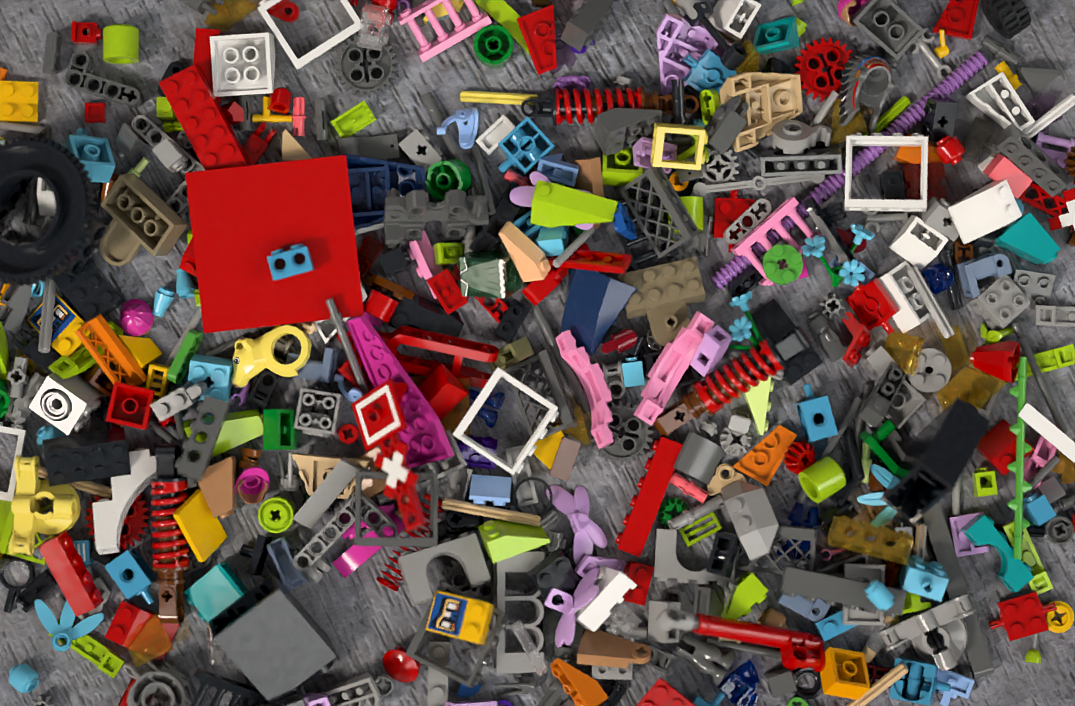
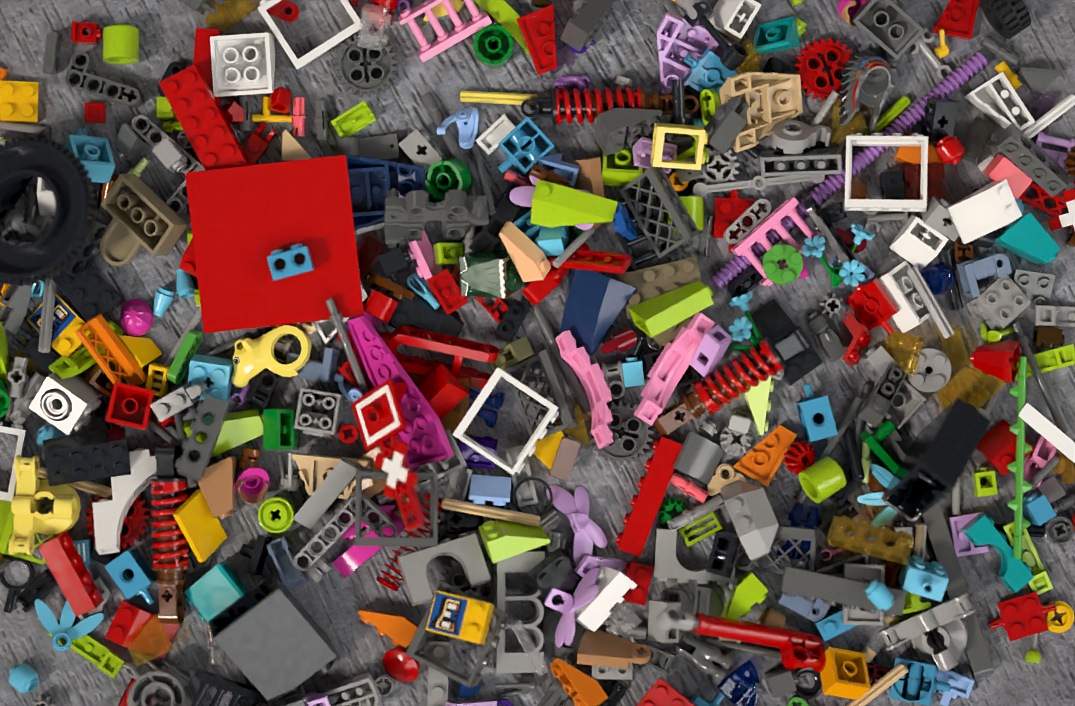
(396, 626): none -> orange slope
(426, 294): none -> medium azure piece
(548, 176): none -> reddish brown pin
(671, 308): none -> lime slope
(858, 191): none -> clear orange wheel
(1047, 337): none -> dark brown brick

